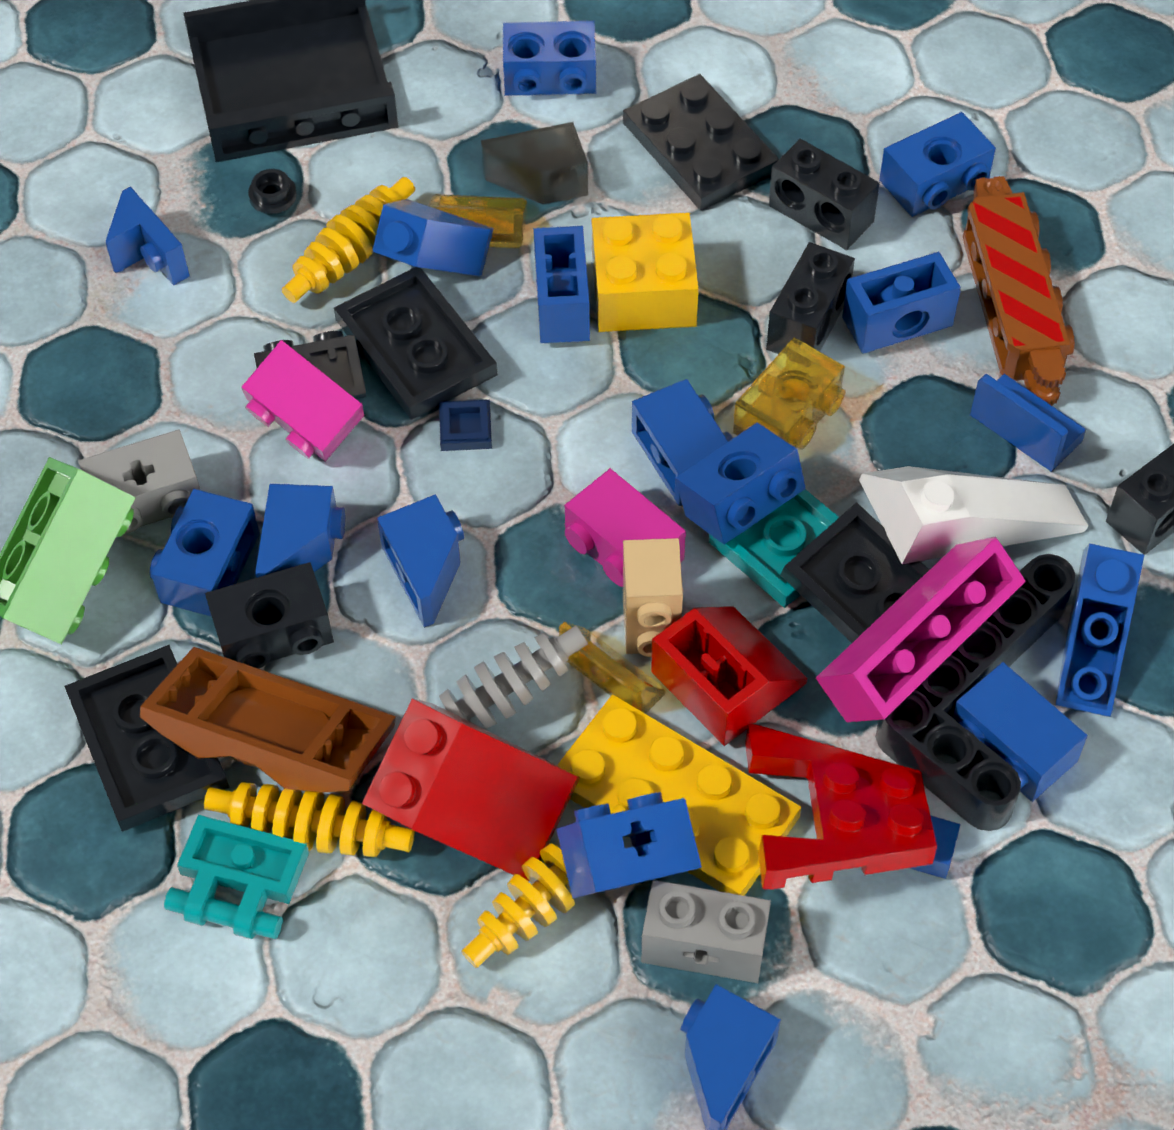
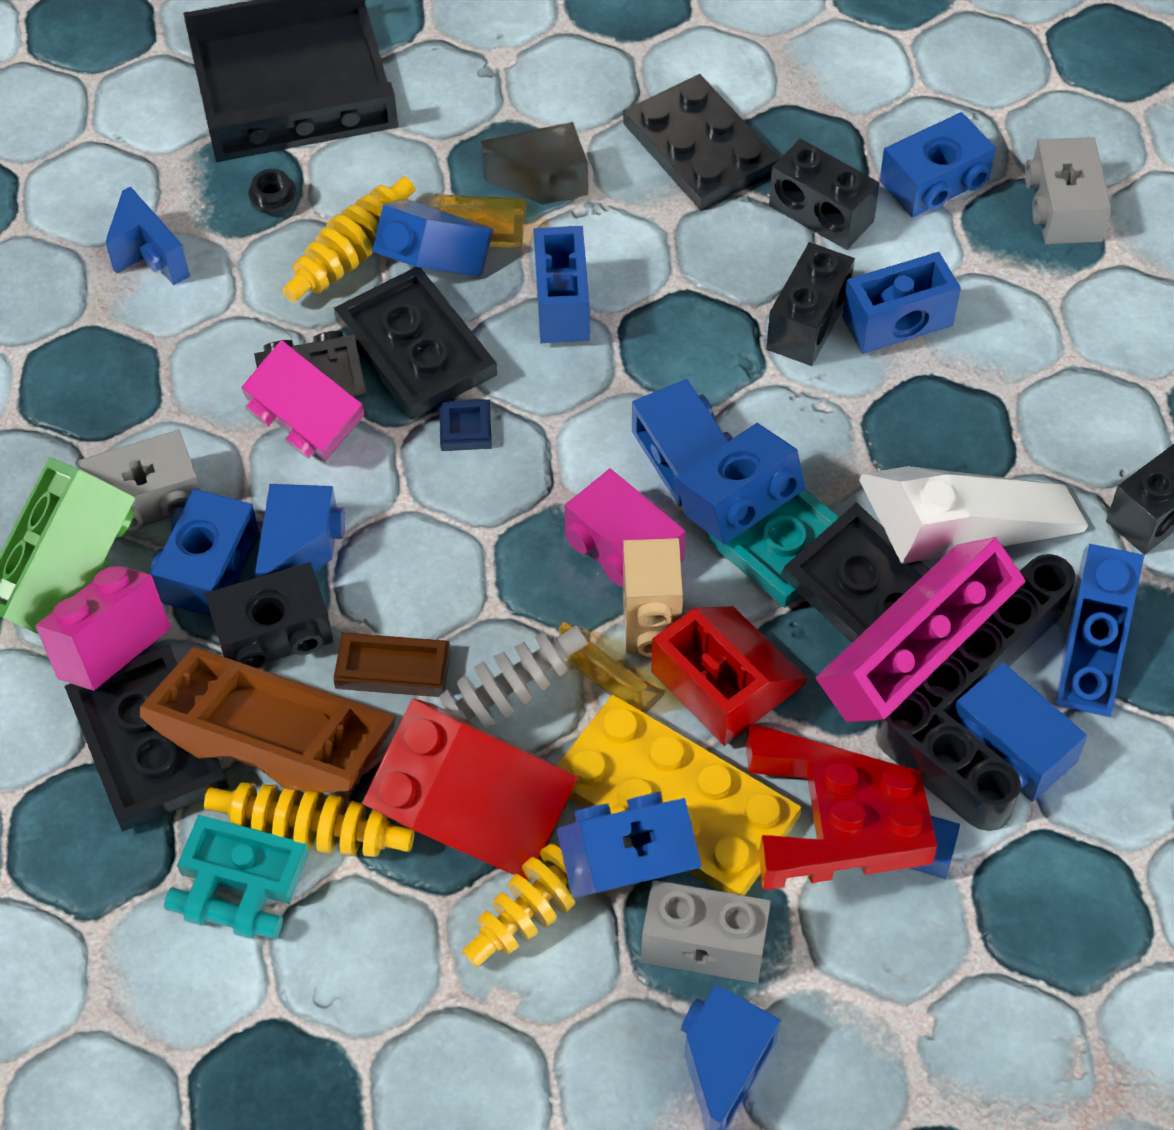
(103, 626): none -> dark pink brick
(392, 664): none -> reddish brown tile
(423, 552): blue slope -> none
(549, 58): blue brick -> none
(644, 272): yellow brick -> none
(792, 394): clear yellow brick -> none
(1017, 289): dark orange hinge -> none
(1025, 420): blue panel -> none
(1068, 190): none -> light grey brick

